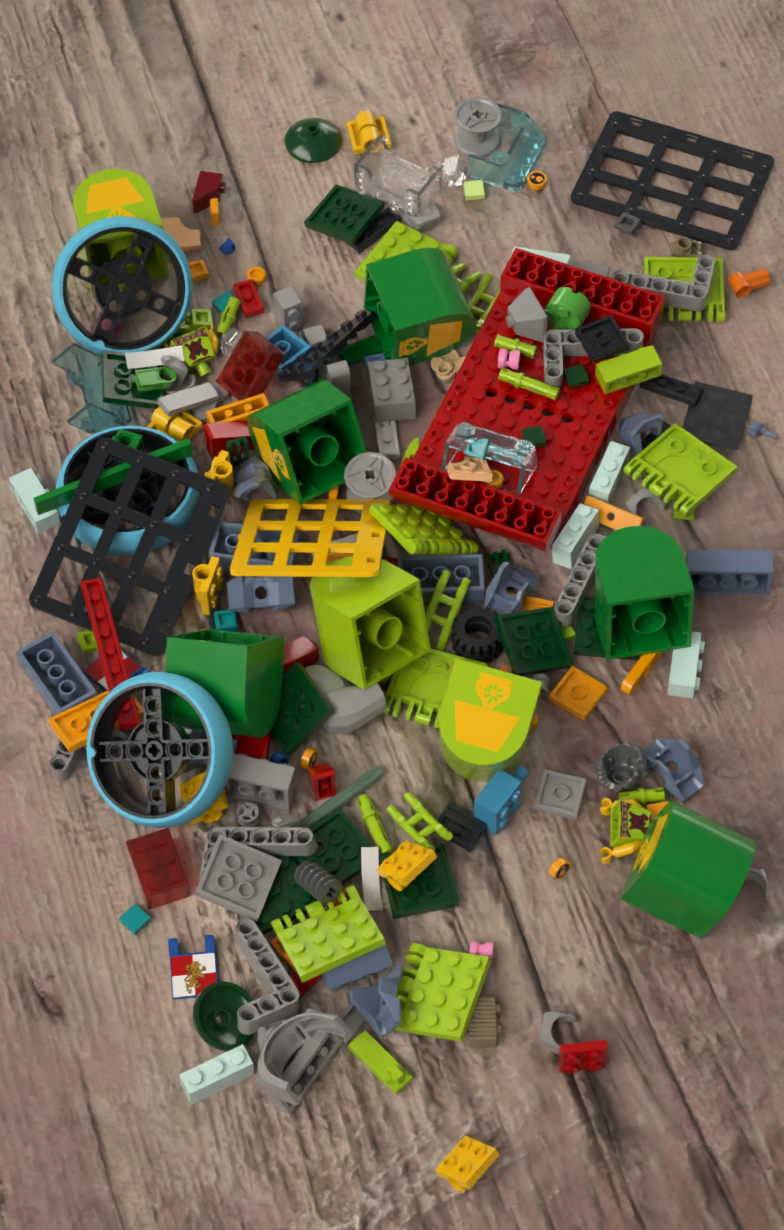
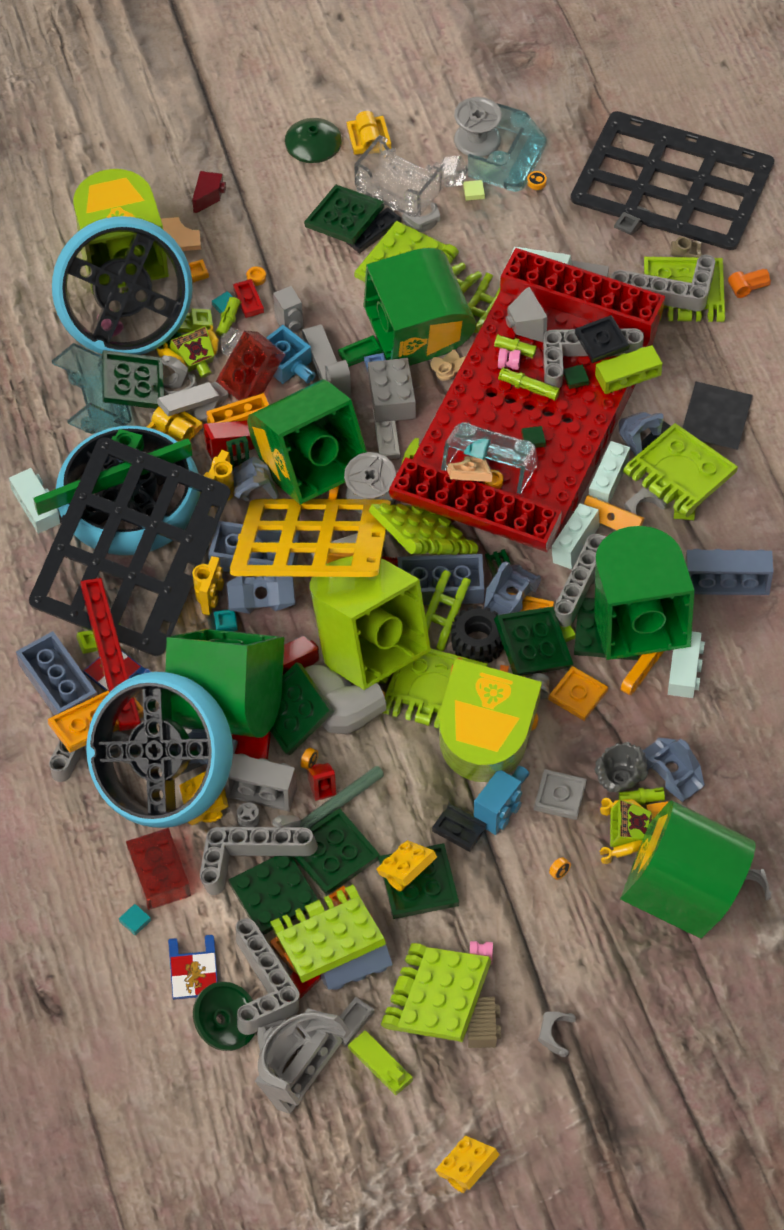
(150, 380): bright green piece -> none
(152, 357): white sticker -> none
(214, 211): light orange tile -> none
(217, 1074): light aqua brick -> none
(227, 247): blue hinge -> none
(238, 877): light grey plate -> none
(279, 758): blue hinge -> none
(317, 882): dark grey piece -> none
(326, 350): black wing -> none
(370, 878): white sticker -> none
(371, 818): lime pin -> none
(372, 1000): sand blue piece -> none
(421, 813): lime piece -> none
(567, 309): bright green brick -> none
(582, 1056): red plate -> none
(673, 389): black tile -> none
(756, 427): sand blue hand -> none

